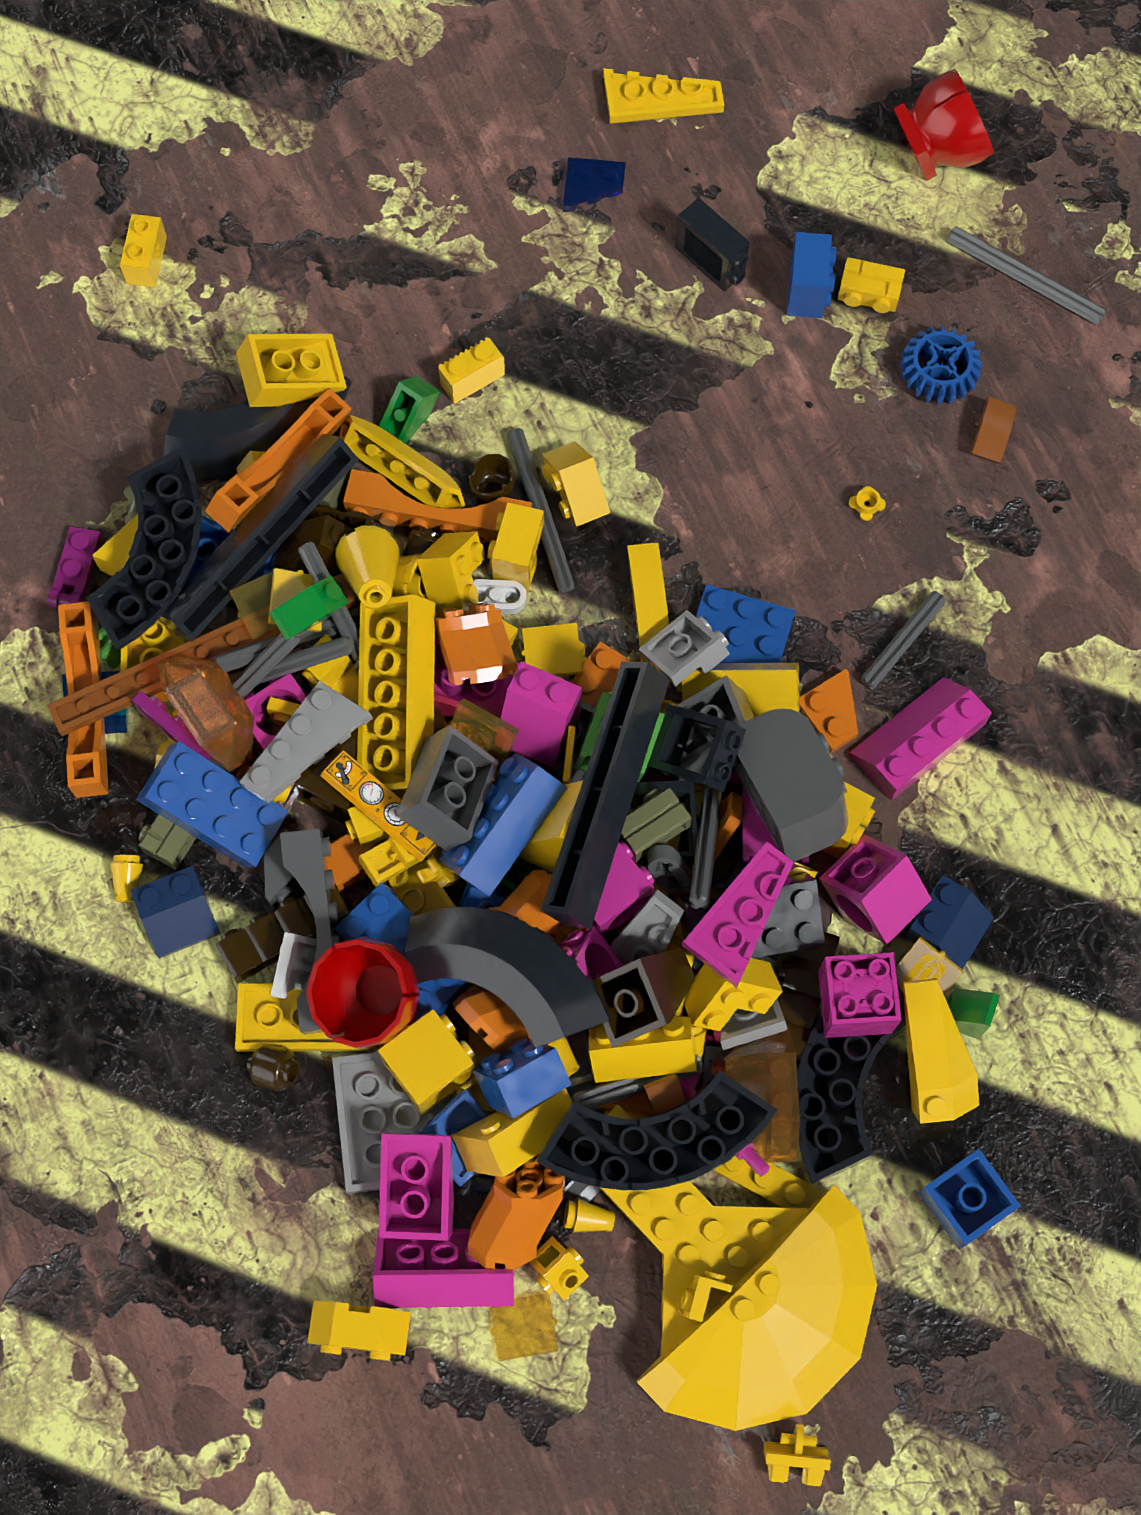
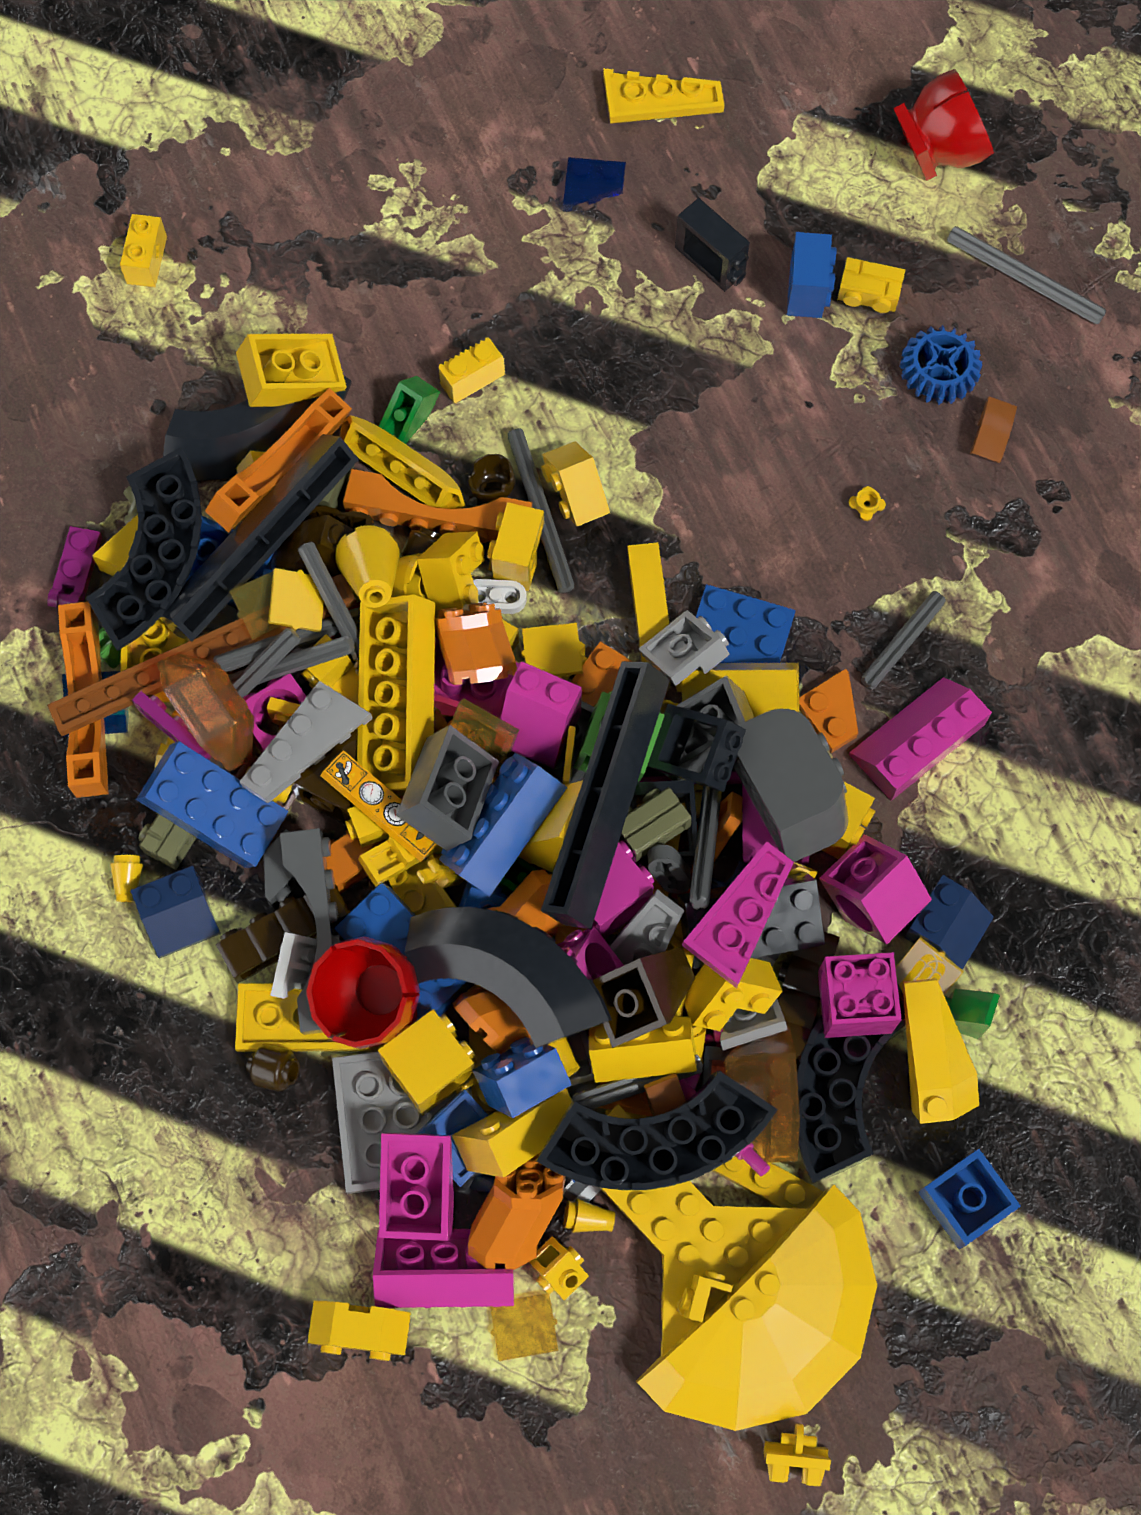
(309, 608): green slope -> none

